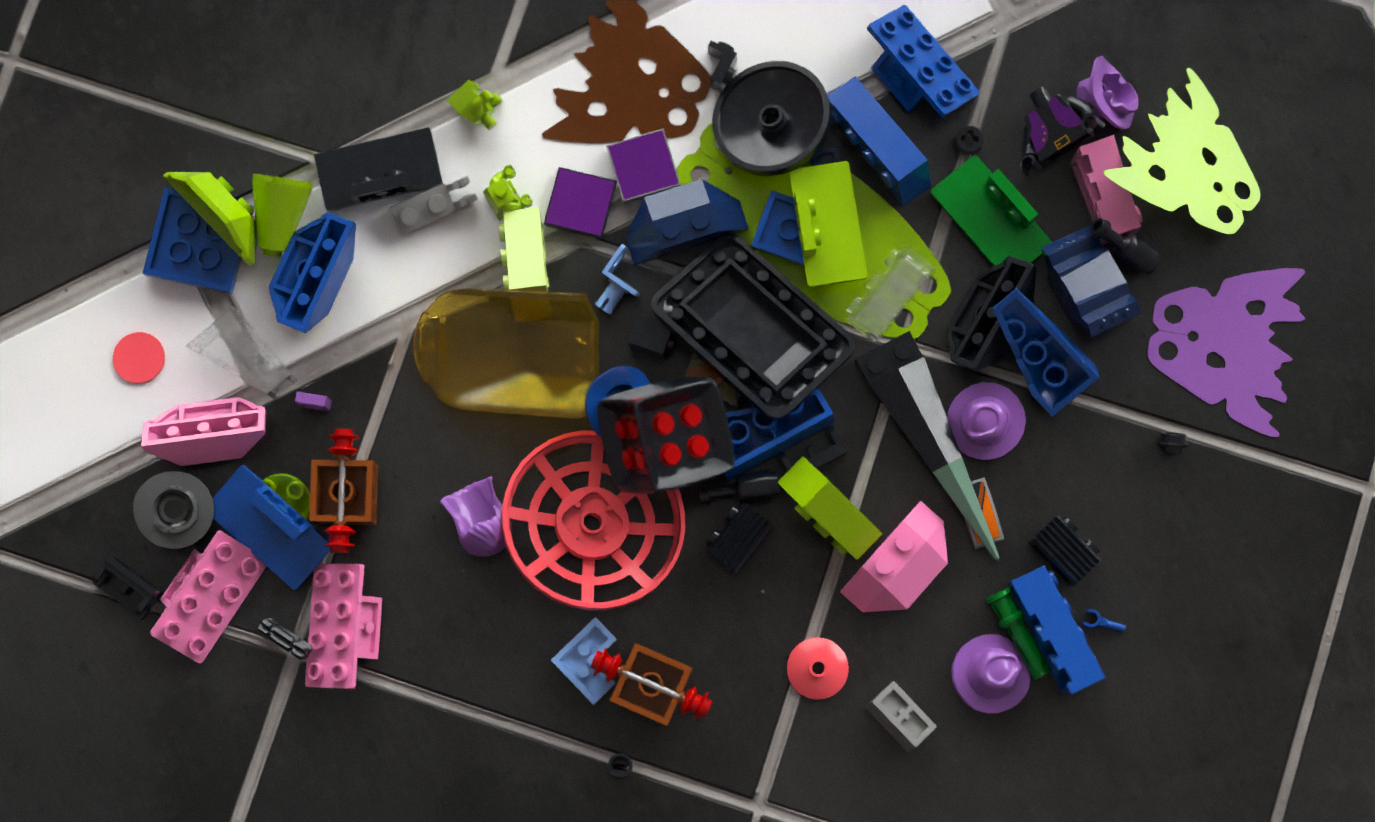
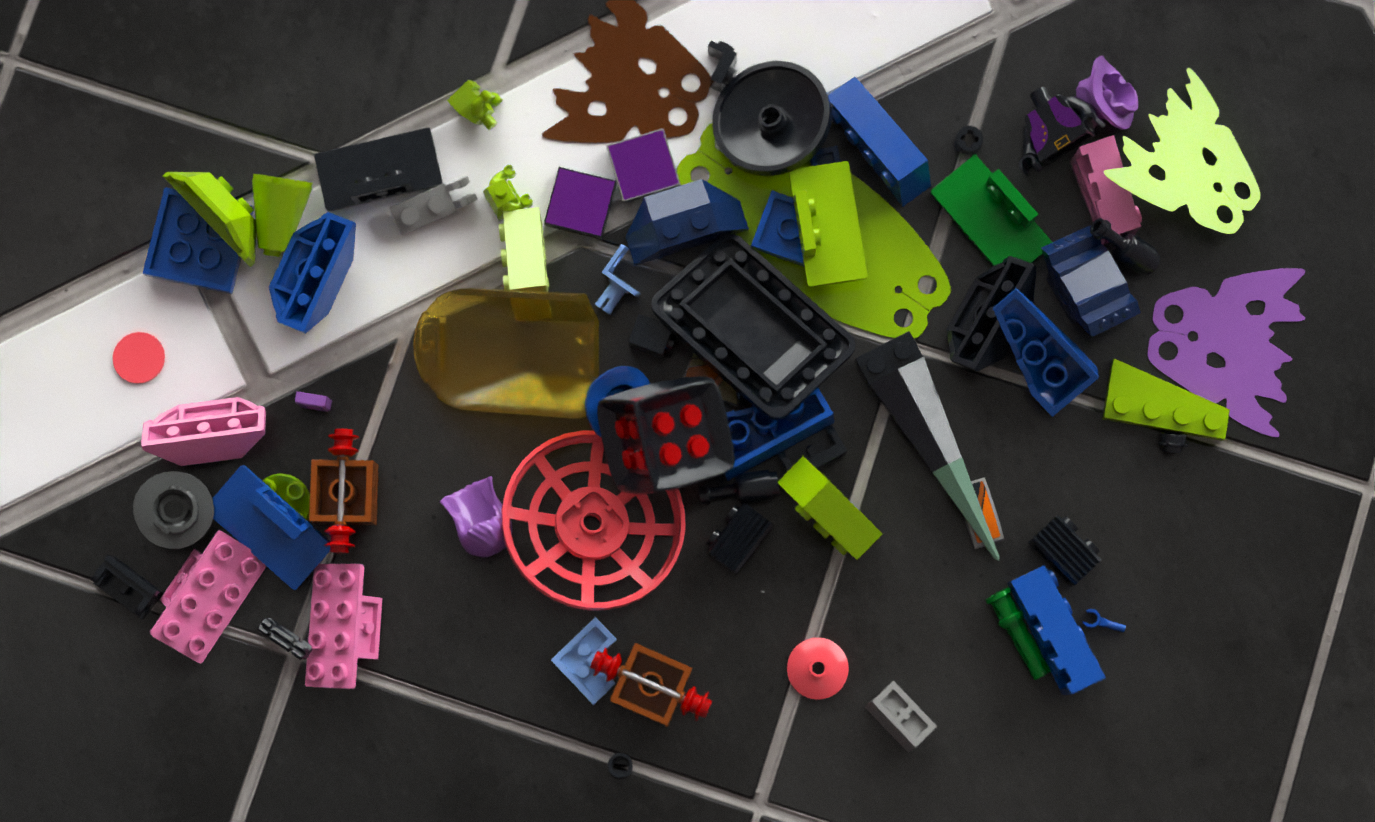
(243, 353): clear wedge -> none
(889, 292): clear wedge -> none
(901, 564): bright pink wedge -> none
(917, 65): blue bracket -> none
(986, 420): medium lavender hat -> none
(990, 674): medium lavender hat -> none
(1157, 404): none -> lime wing

